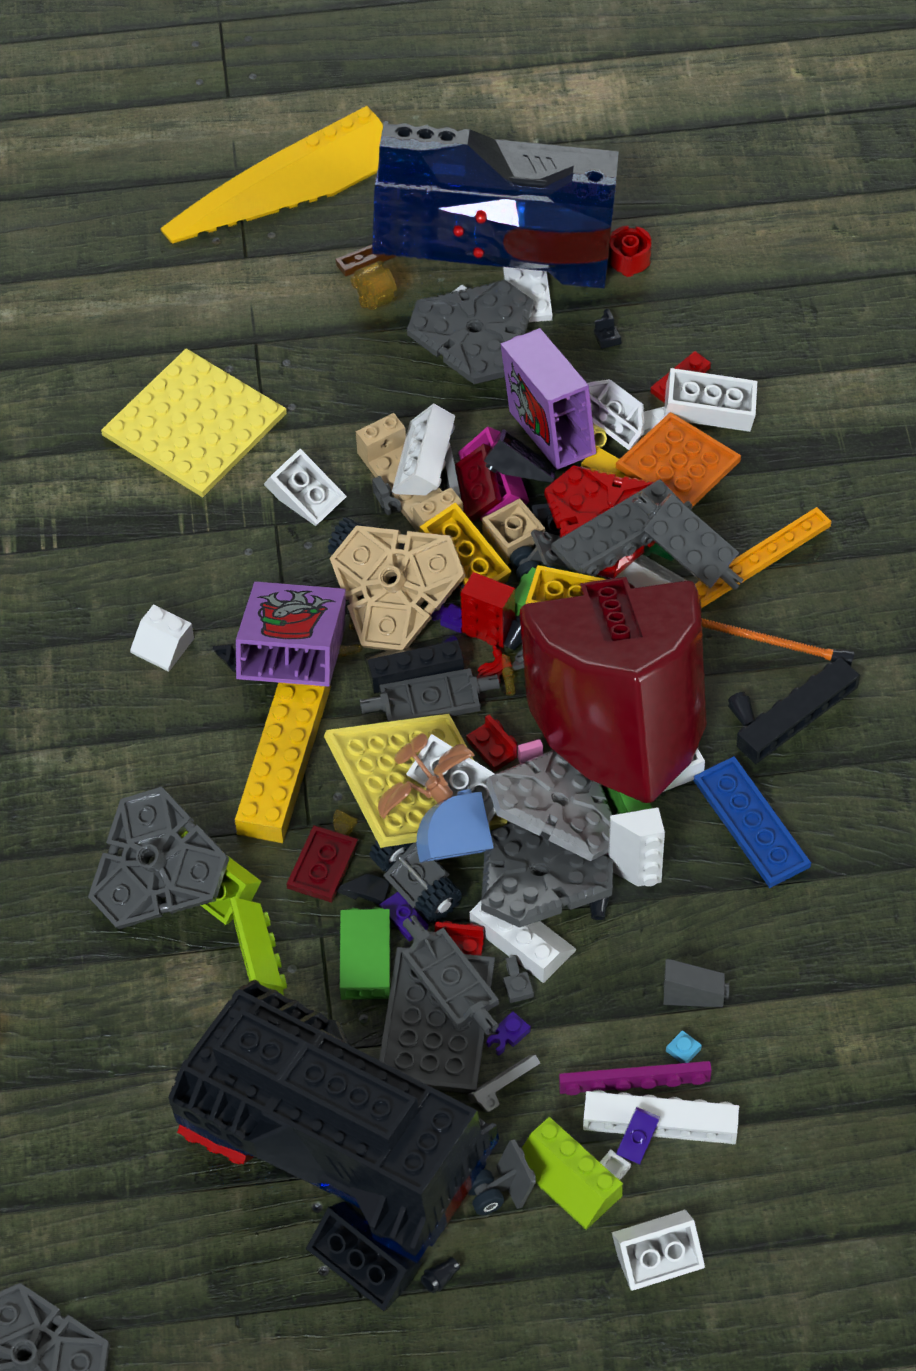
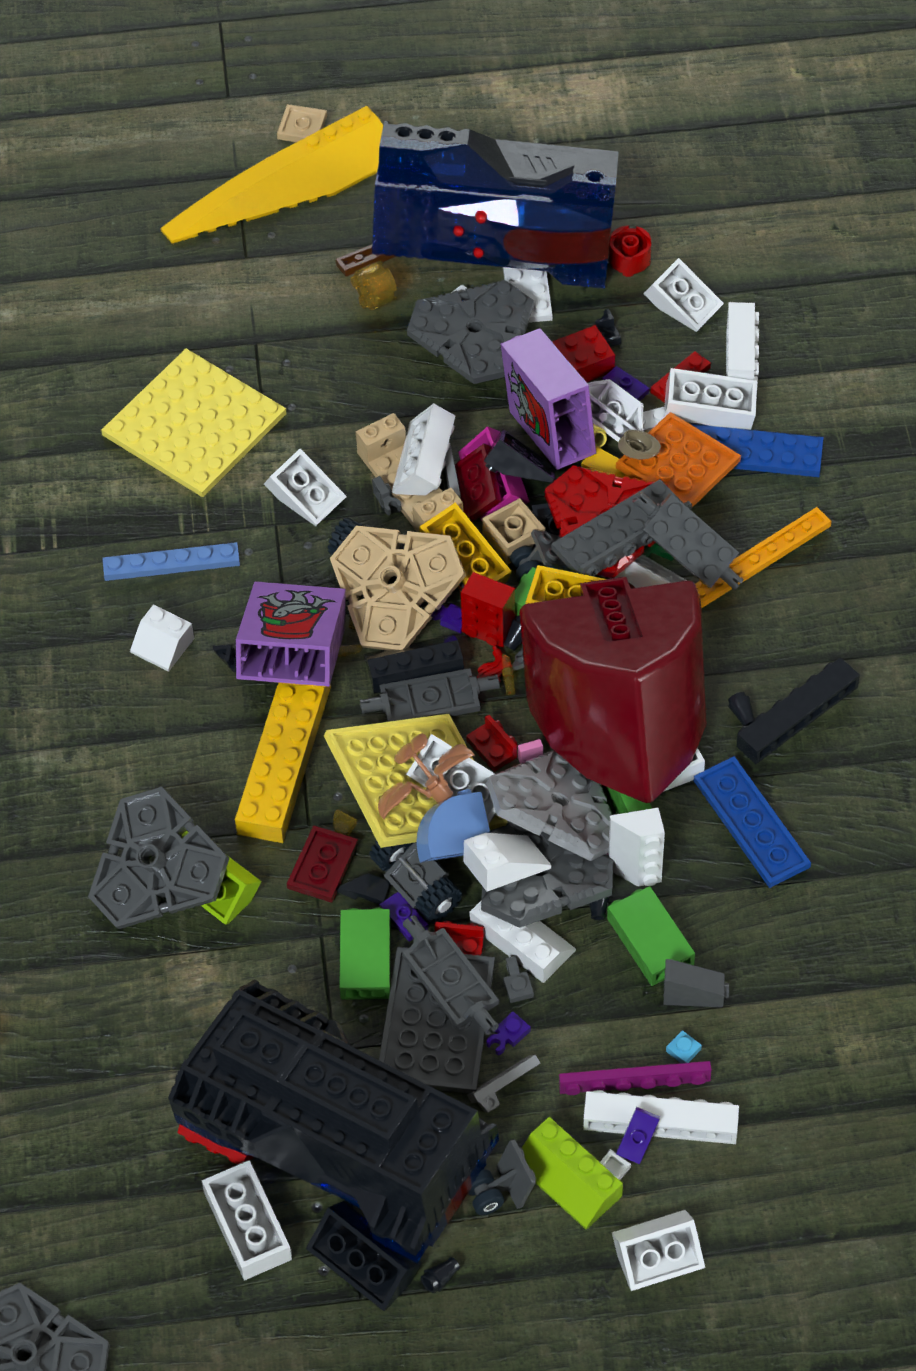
(171, 561): none -> medium blue plate
(246, 1220): none -> white brick
(257, 944): lime slope -> none
(300, 122): none -> tan plate
(502, 858): none -> white slope
(587, 353): none -> red brick
(628, 383): none -> dark purple plate
(638, 445): none -> dark tan hat
(649, 933): none -> bright green brick
(683, 296): none -> white slope
(741, 340): none -> white brick
(771, 450): none -> blue plate
(830, 654): orange hose -> none

